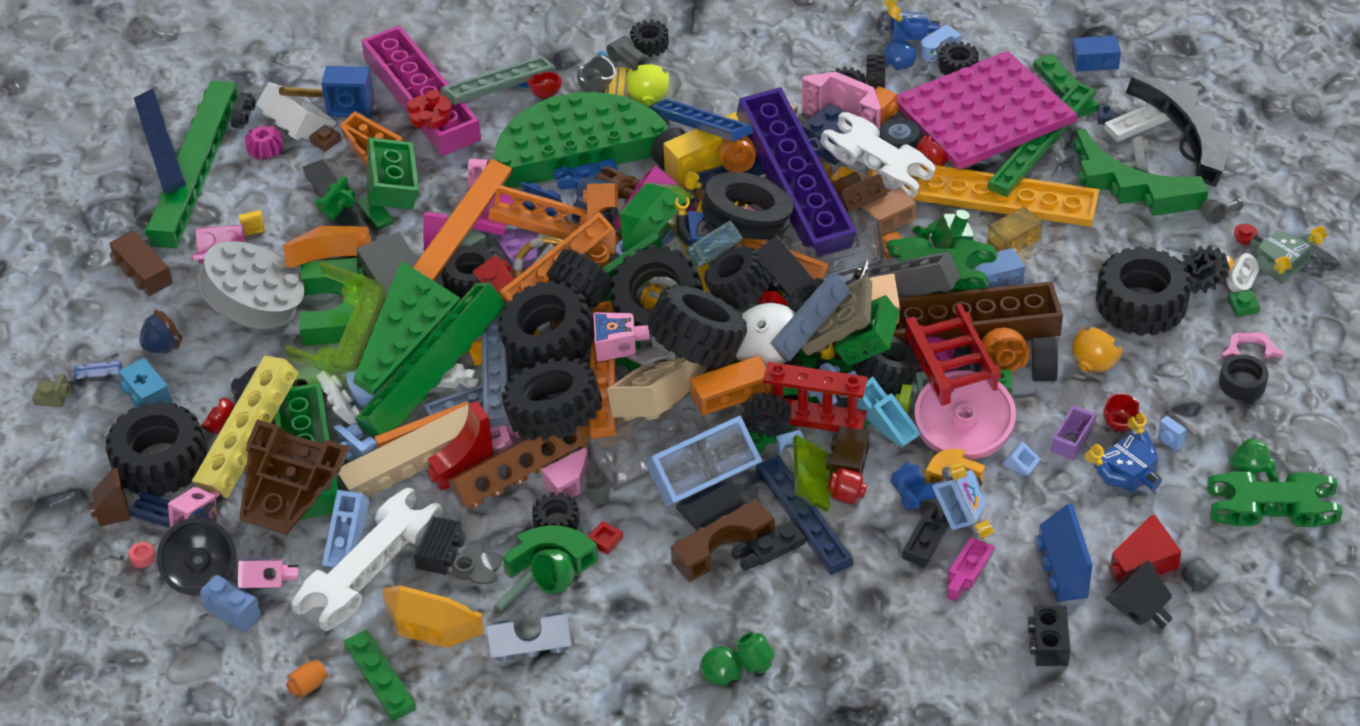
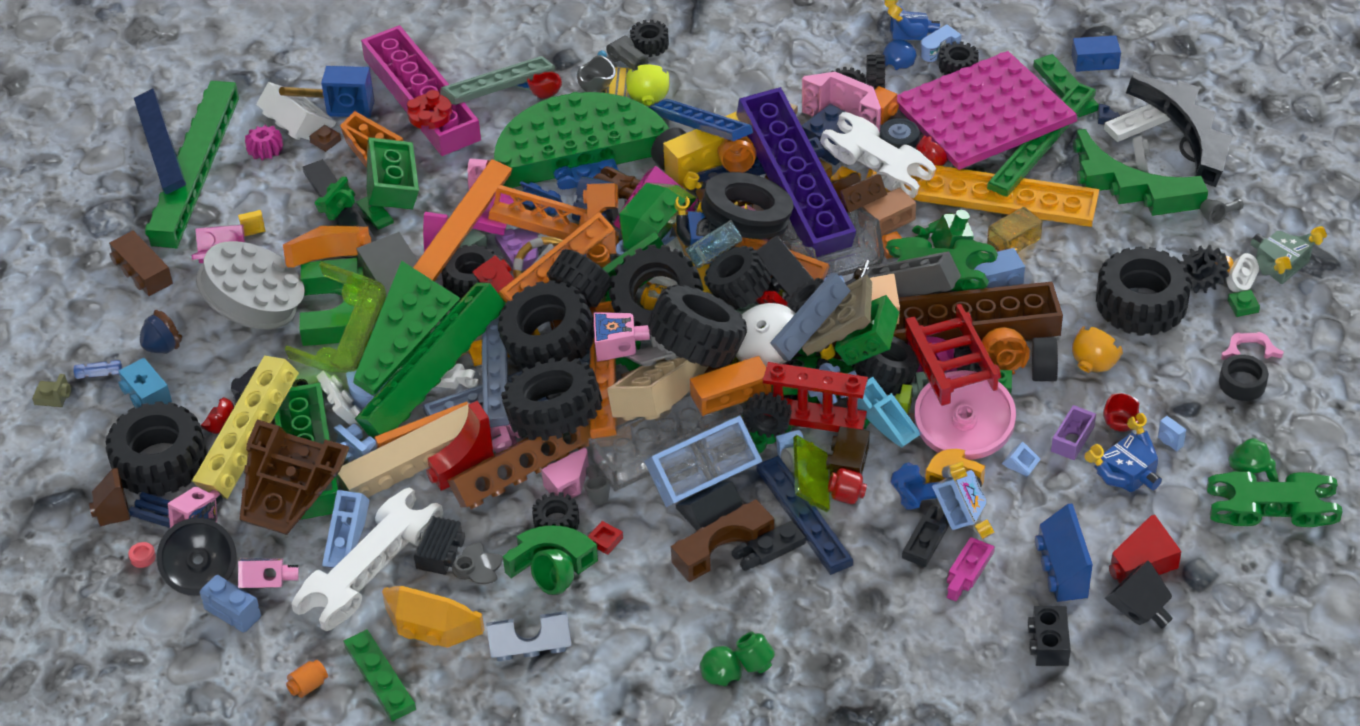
(240, 113): black plate -> none
(514, 592): sand green bar -> none
(1244, 233): red plate -> none

